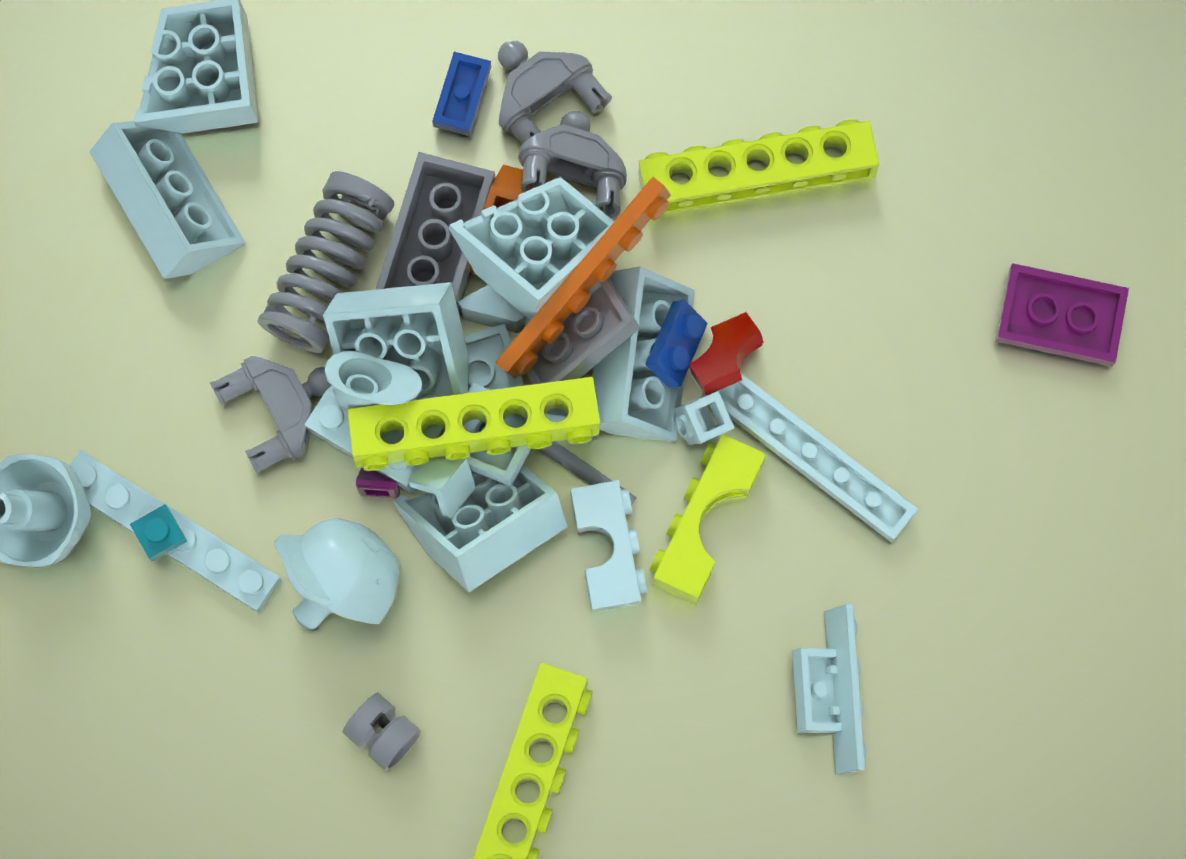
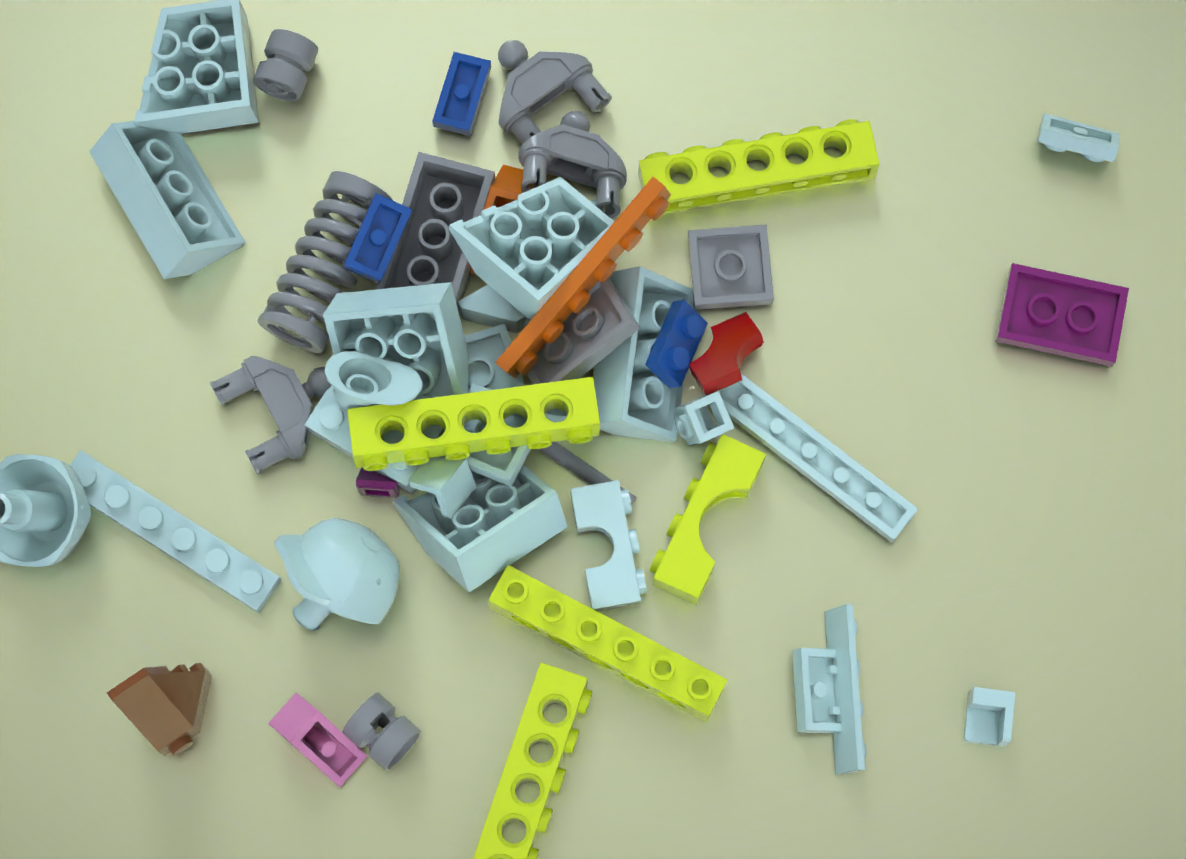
(158, 532): teal plate -> none
(165, 704): none -> dark orange wedge
(286, 62): none -> light grey wheel
(317, 739): none -> bright pink slope
(377, 238): none -> blue plate
(607, 643): none -> neon yellow brick
(730, 267): none -> light grey plate
(989, 716): none -> light aqua panel
(1090, 141): none -> light aqua plate

